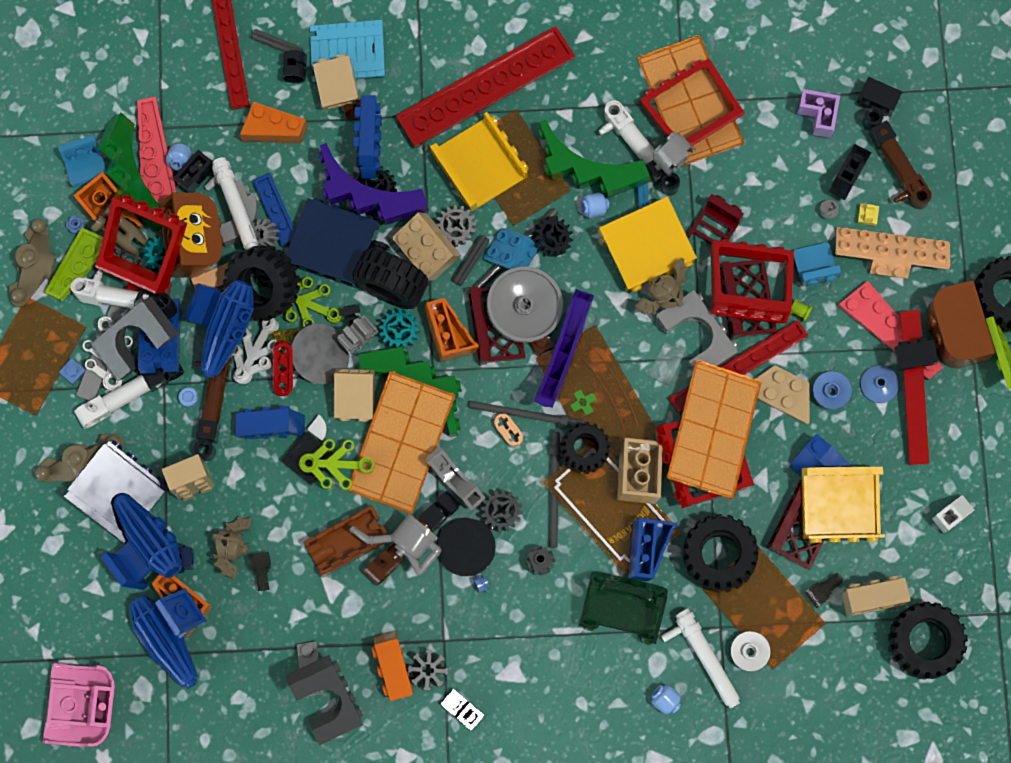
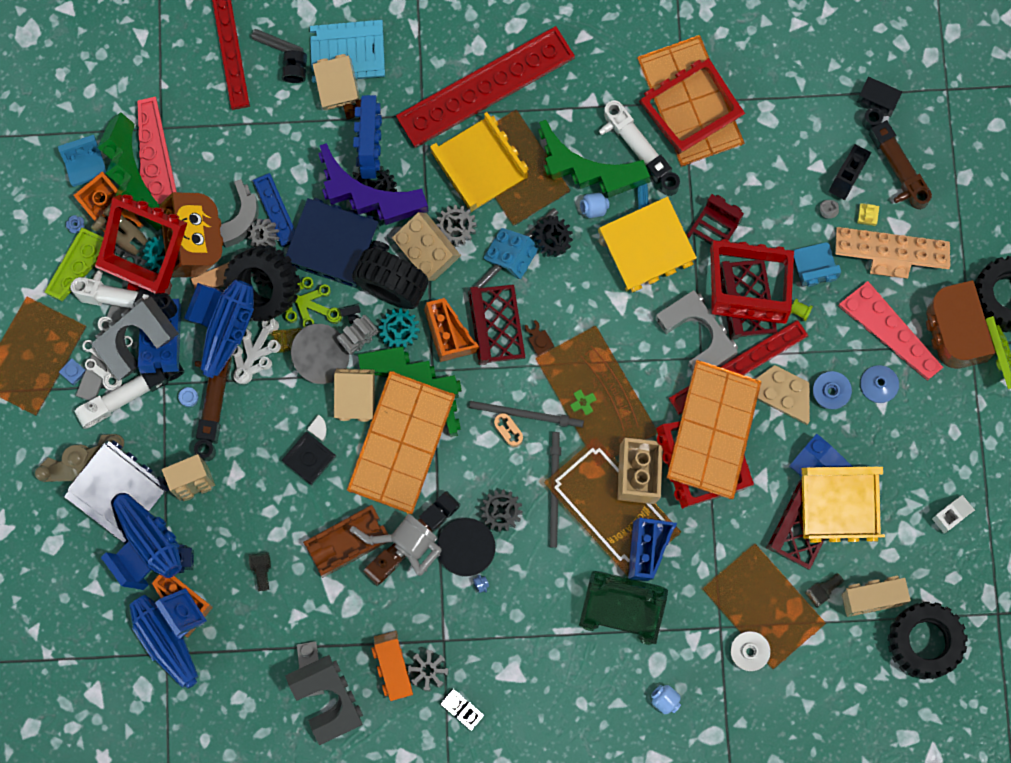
(33, 262): dark tan piece -> none
(78, 705): bright pink piece -> none
(178, 156): light blue head -> none
(194, 172): black brick -> none
(225, 178): white cylinder -> none
(231, 546): dark tan helmet -> none
(269, 422): blue wedge -> none
(272, 125): orange wedge -> none
(282, 375): red plate -> none
(333, 464): lime plant -> none
(454, 479): light grey arch -> none
(471, 260): dark grey axle -> none
(524, 304): light grey dish -> none
(540, 568): dark grey brick -> none
(565, 349): dark purple arch -> none
(589, 432): black tyre -> none
(665, 288): dark tan helmet -> none
(667, 363): clear panel -> none
(673, 153): light grey brick -> none
(692, 631): white cylinder -> none
(720, 527): black tyre -> none
(823, 107): lavender brick -> none
(915, 395): red tile -> none
(916, 354): black brick -> none

